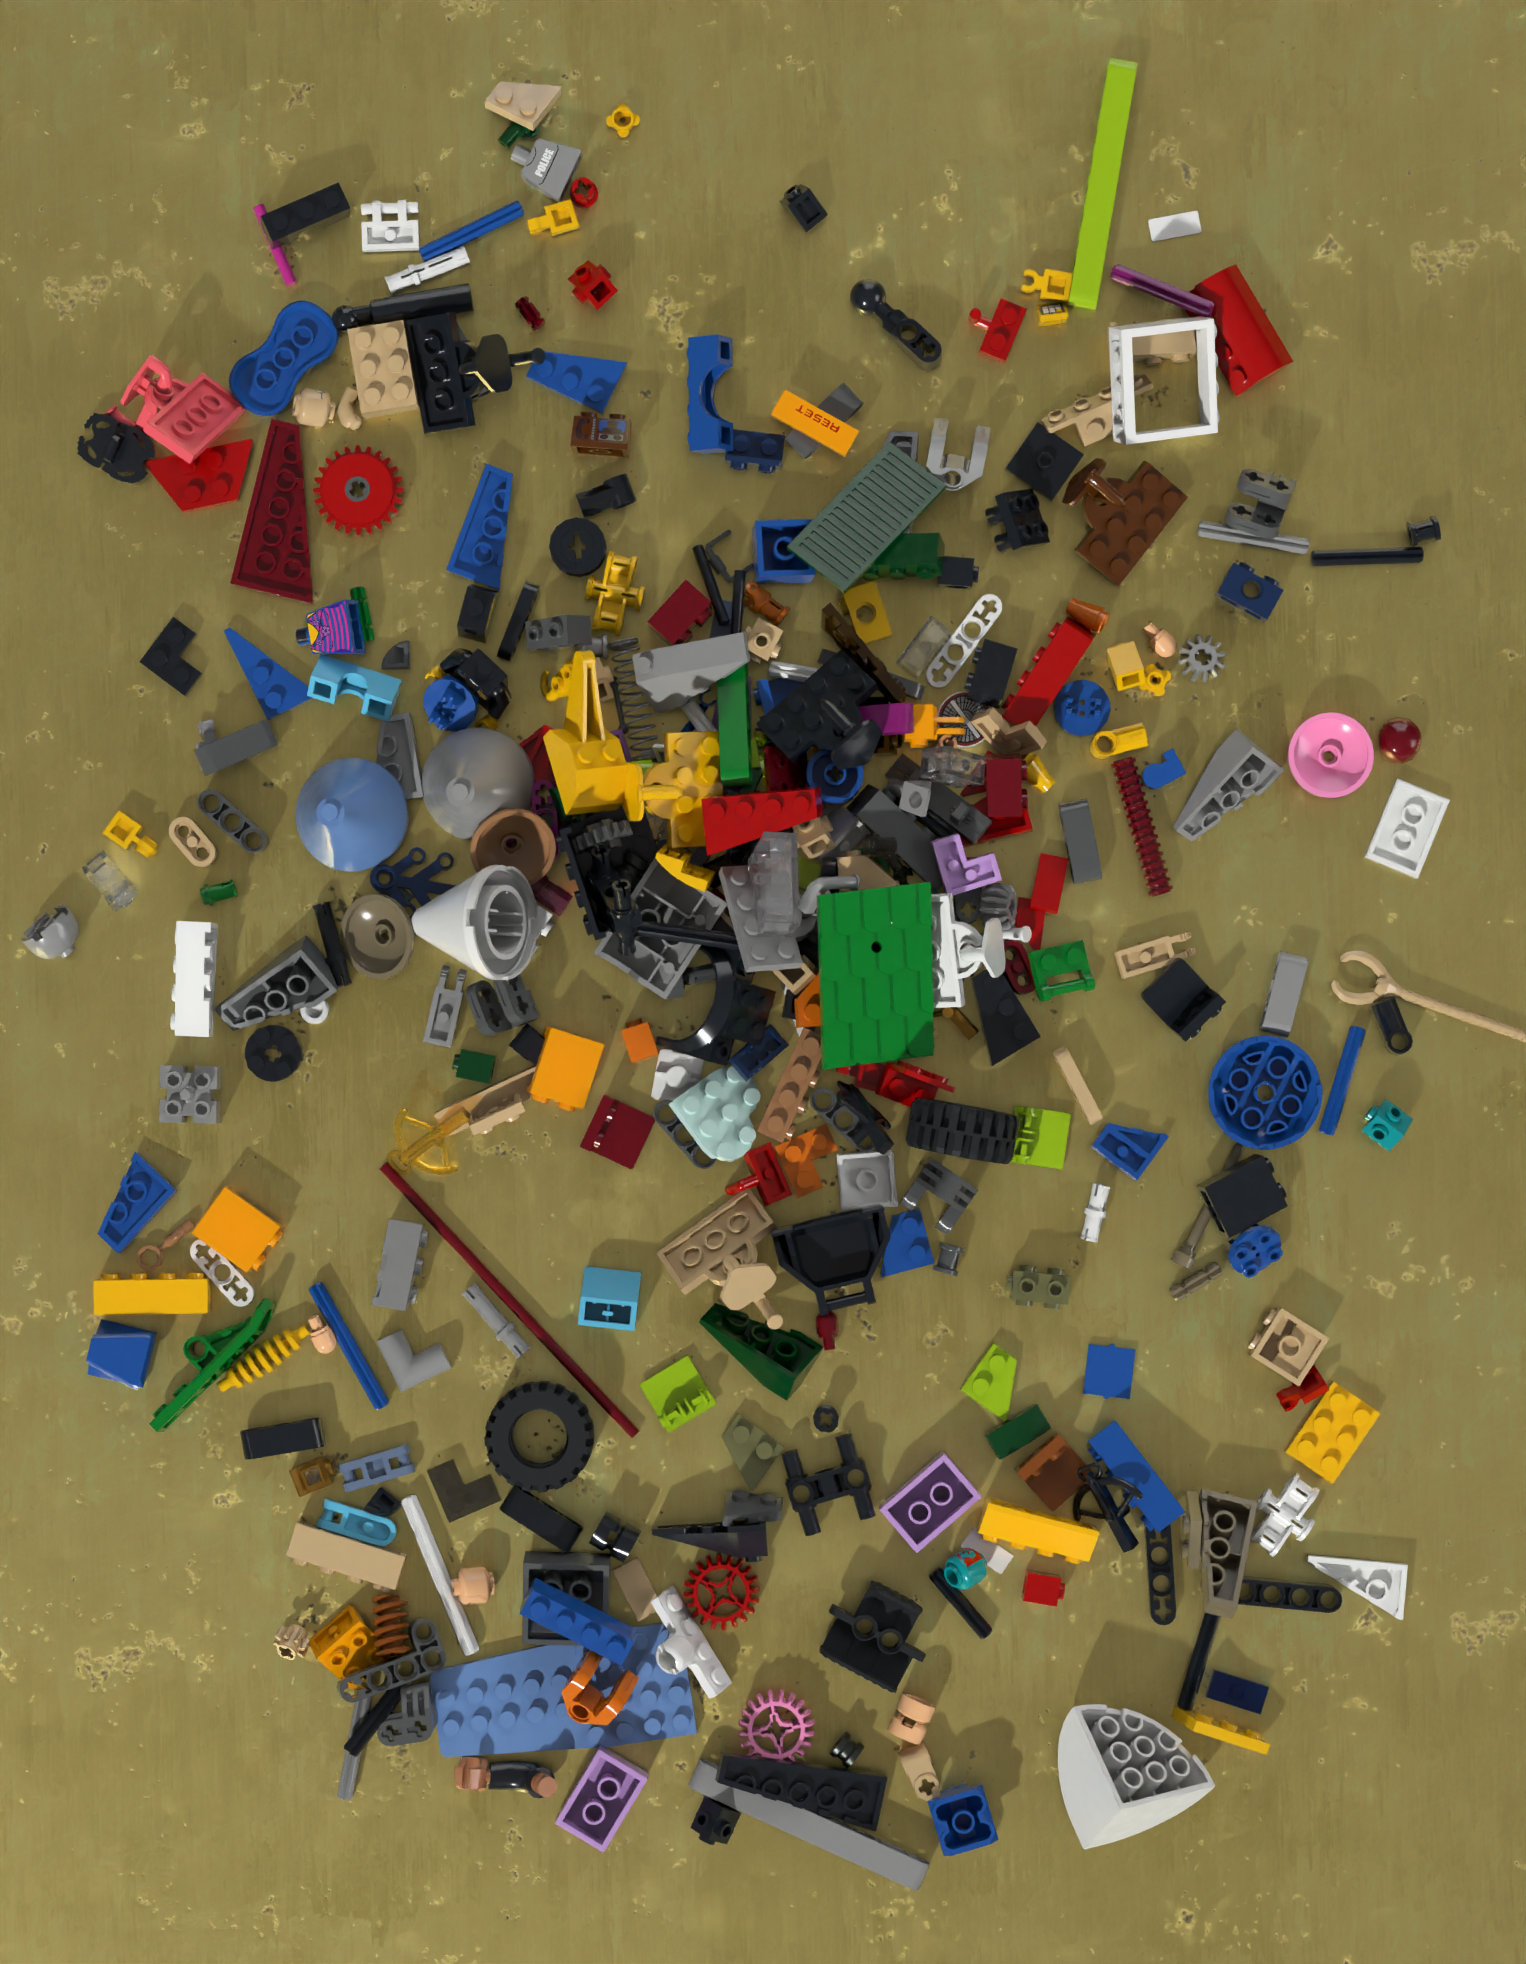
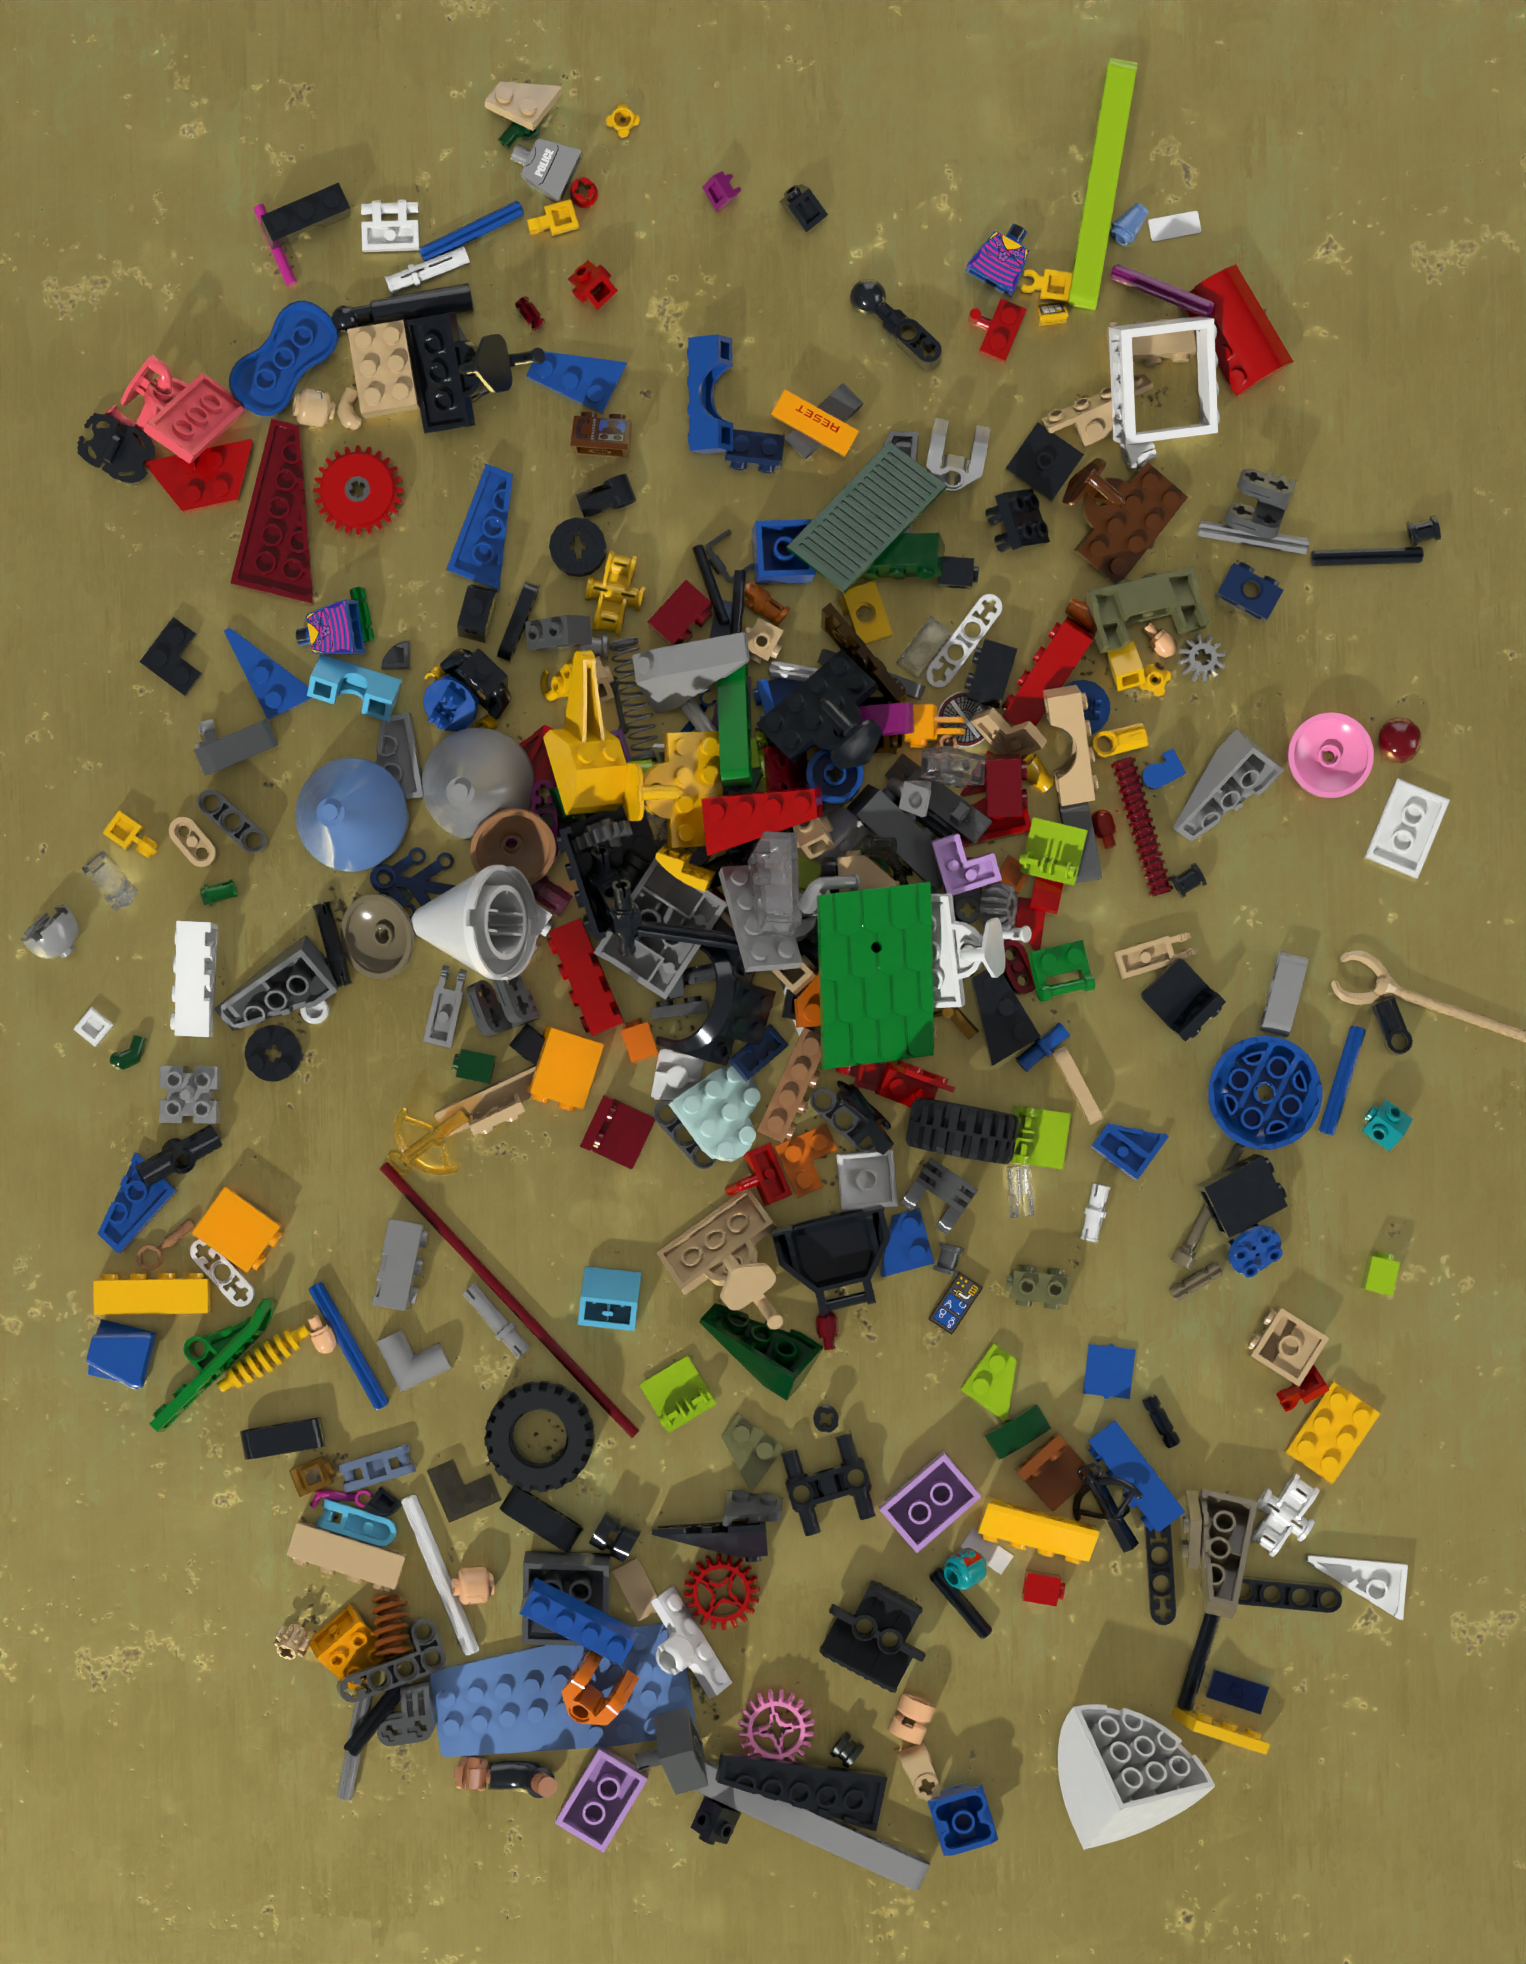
(93, 1027): none -> white tile
(131, 1056): none -> dark green arm
(178, 1156): none -> black piece
(340, 1496): none -> dark pink piece
(586, 977): none -> red wedge
(678, 1751): none -> dark grey brick
(691, 1005): none -> flat silver plate
(720, 190): none -> magenta tile
(955, 1303): none -> tile
(1000, 260): none -> torso
(1011, 874): none -> orange plate
(1020, 1184): none -> clear hinge
(1042, 1047): none -> blue pin
(1053, 851): none -> lime hinge
(1074, 778): none -> tan arch
(1104, 827): none -> clear red cylinder
(1128, 225): none -> medium blue cone
(1137, 453): none -> white bush
(1142, 600): none -> olive bracket
(1161, 1421): none -> black axle
(1188, 880): none -> black bush
(1380, 1273): none -> lime brick

